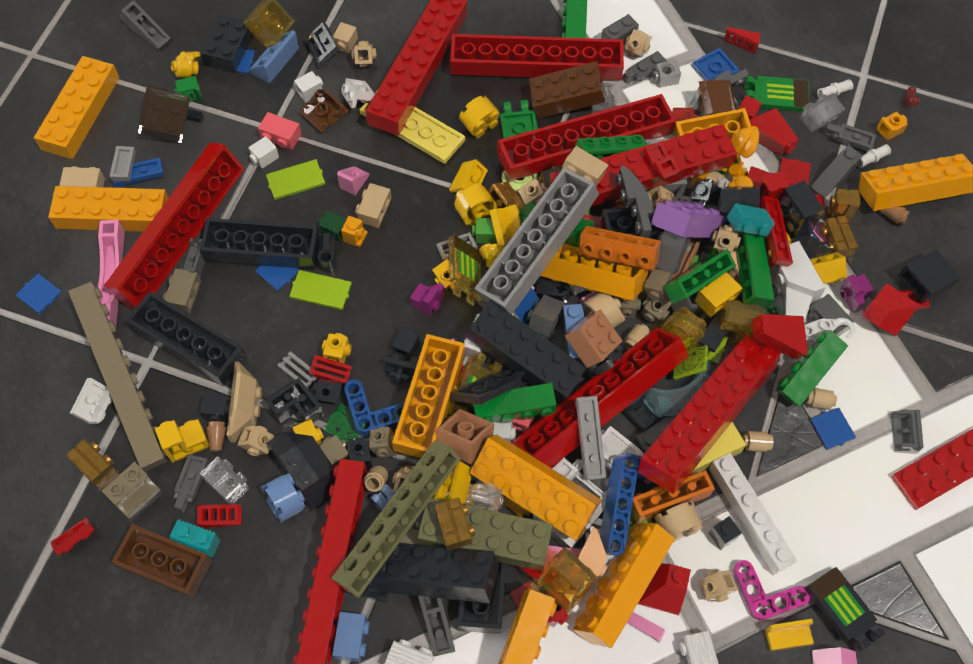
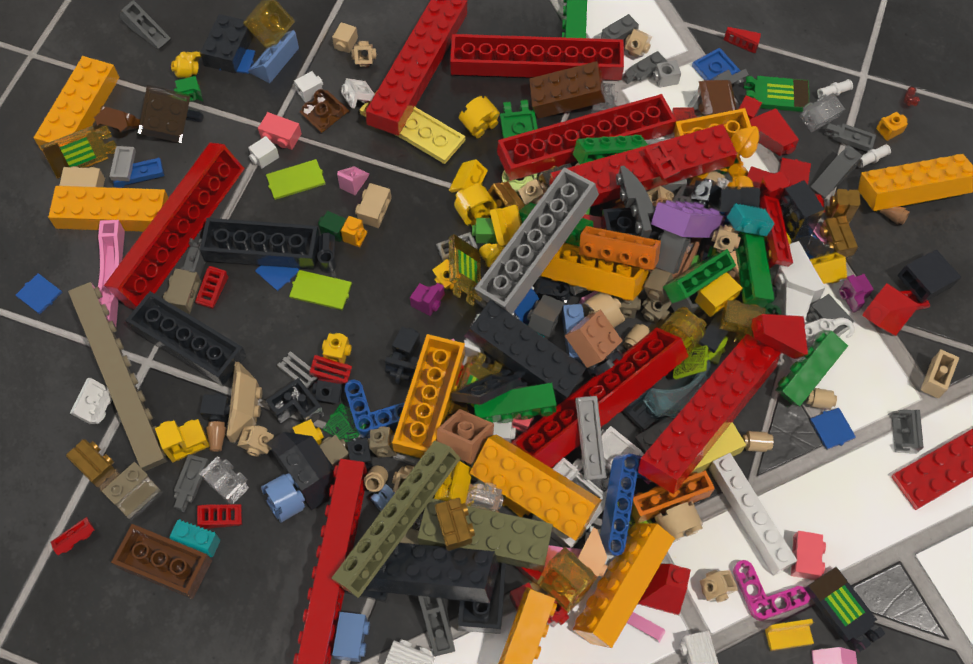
(79, 149): none -> tile
(116, 119): none -> reddish brown slope
(220, 280): none -> red slope
(325, 42): black plate -> none
(585, 165): tan brick -> none
(725, 532): black brick -> none
(808, 550): none -> coral brick
(939, 374): none -> tan brick

